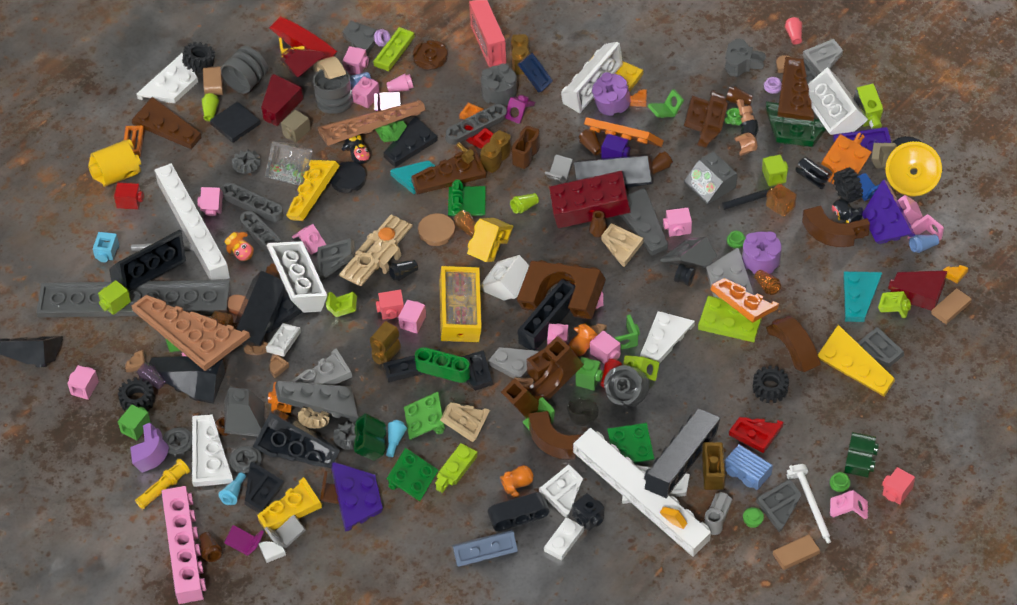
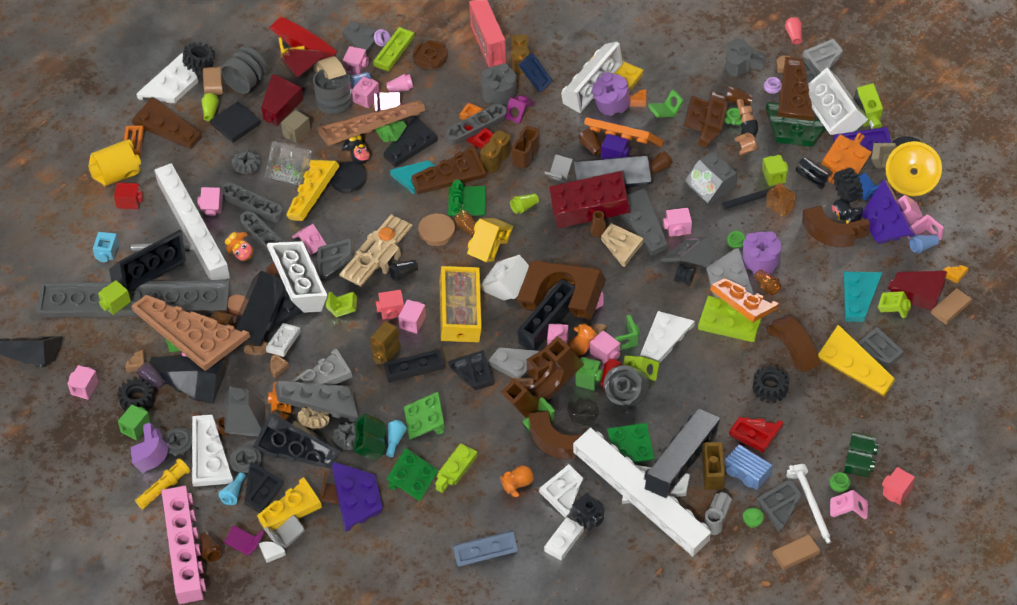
(451, 365): green beam -> none
(465, 419): tan wing -> none
(468, 154): pearl gold hand -> none
(518, 511): black beam -> none
(674, 517): light orange tile -> none

